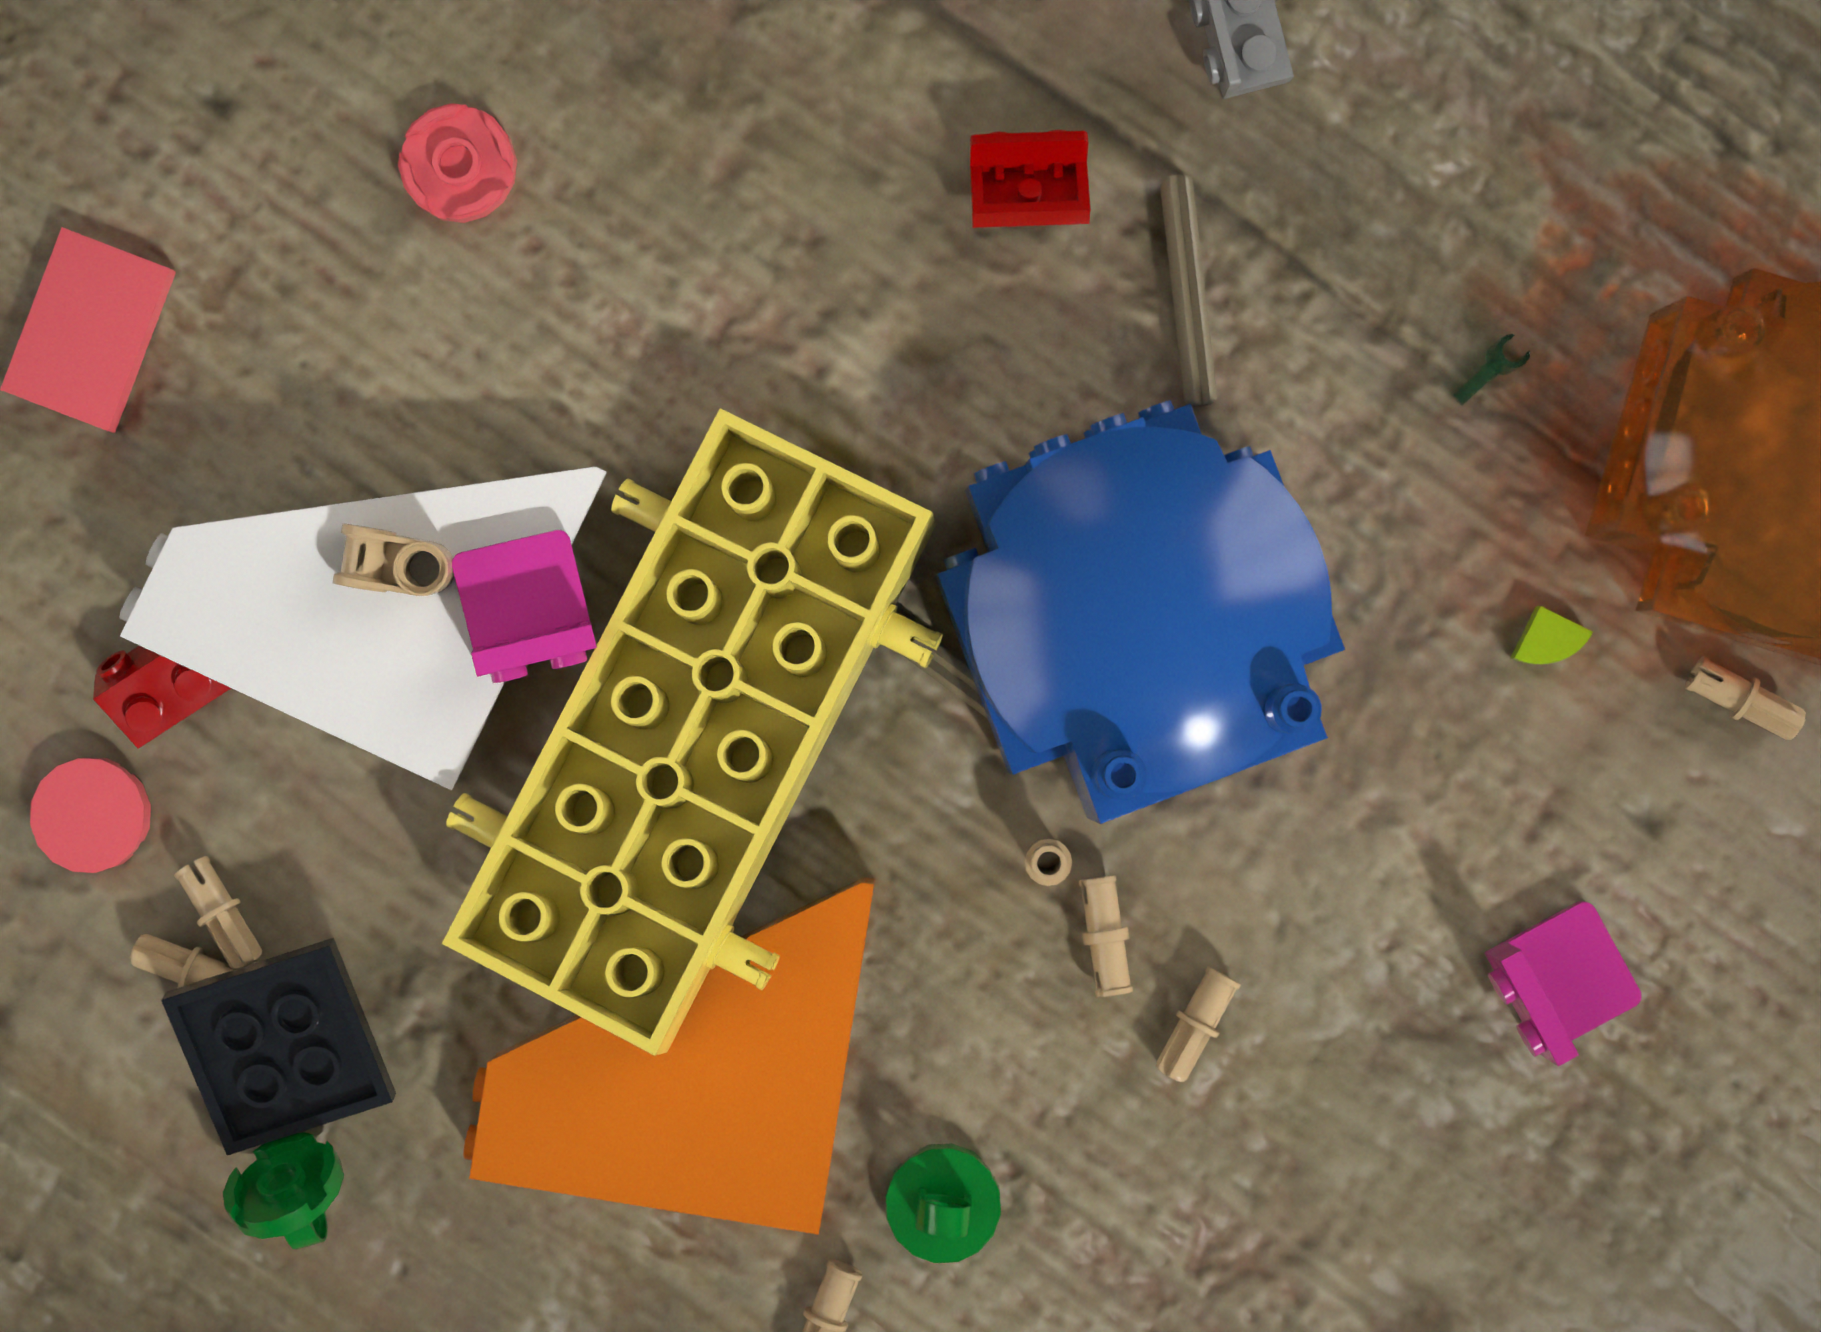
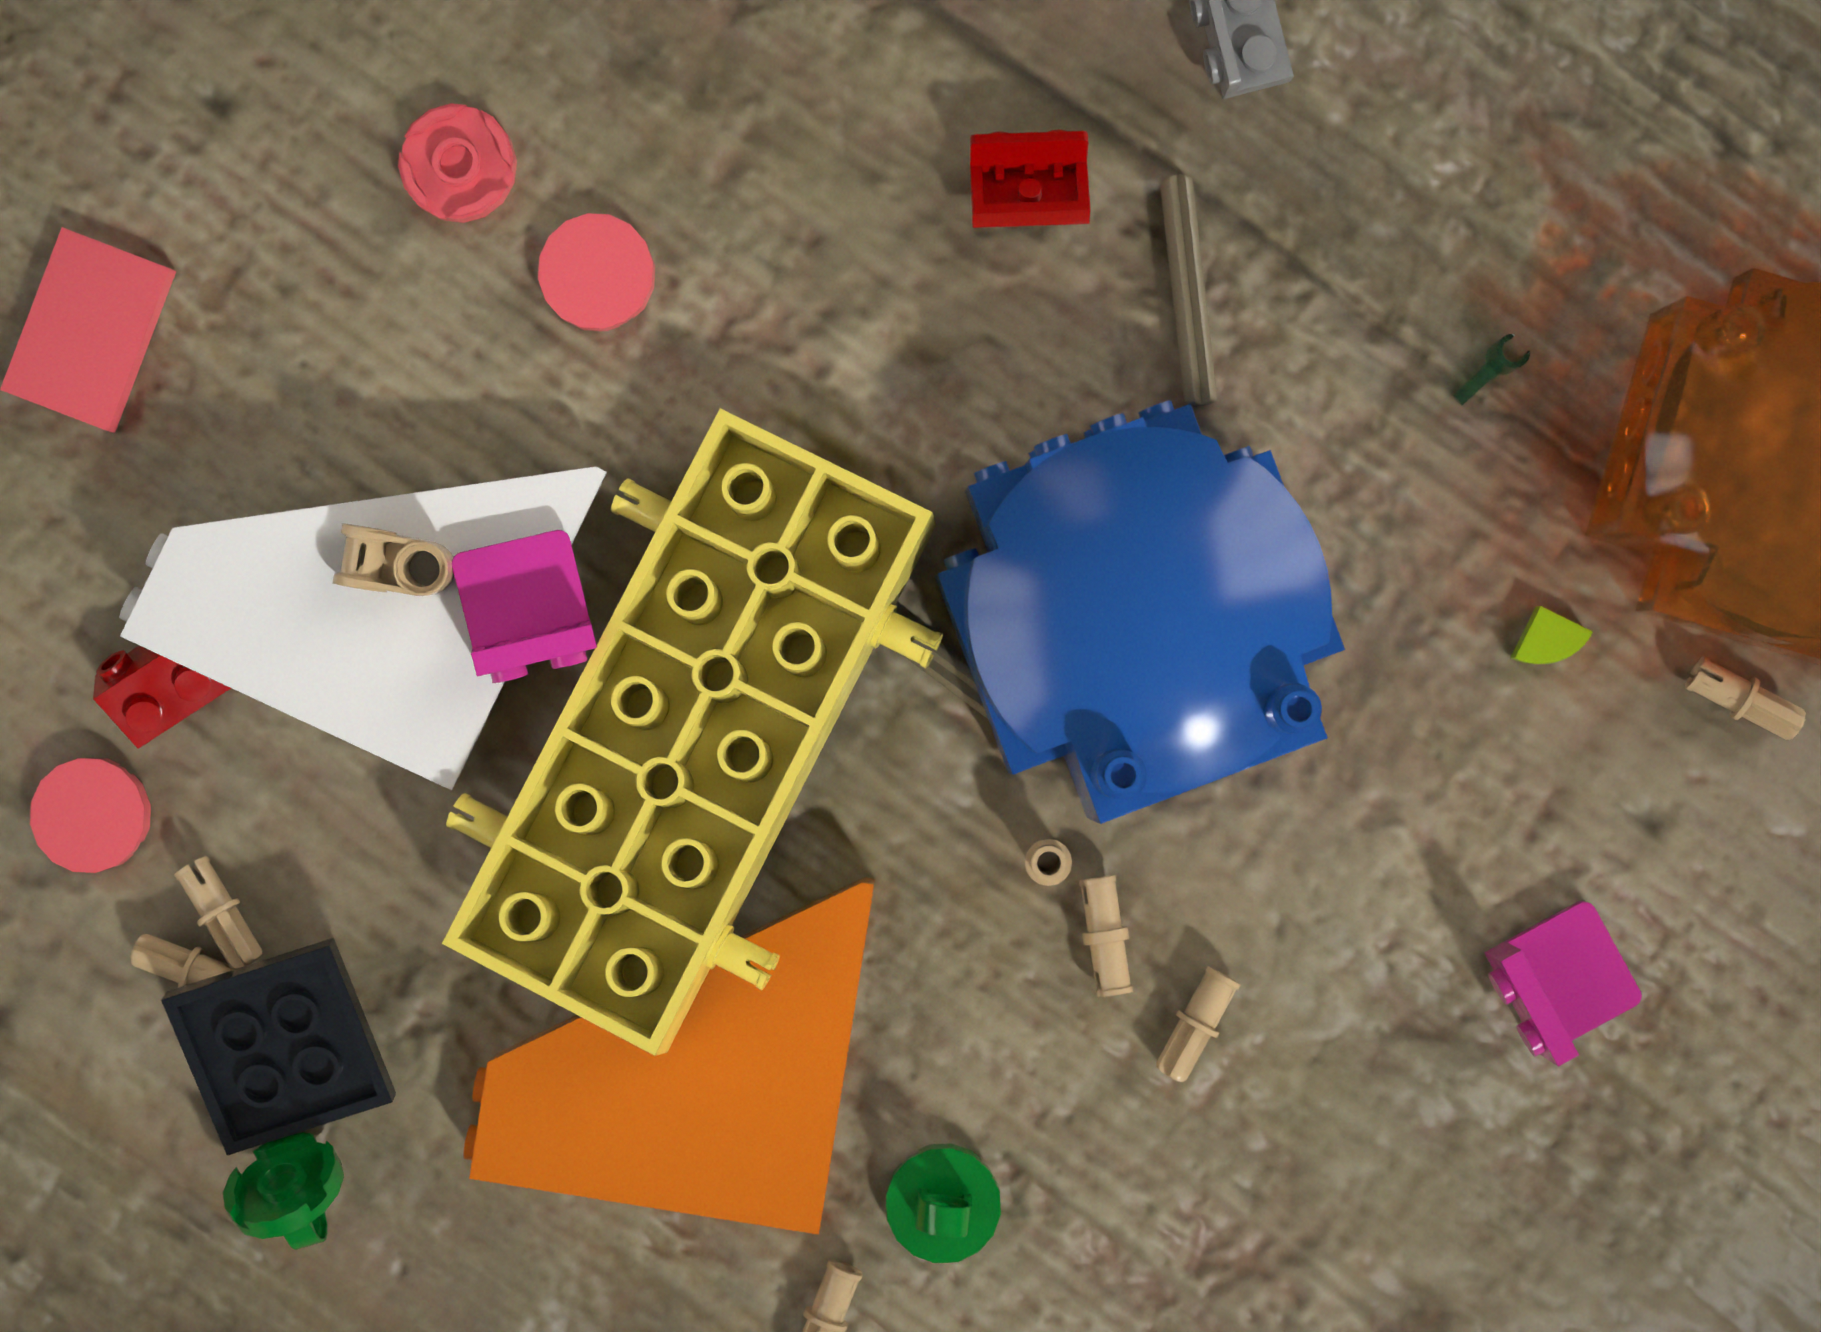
(596, 272): none -> coral tile

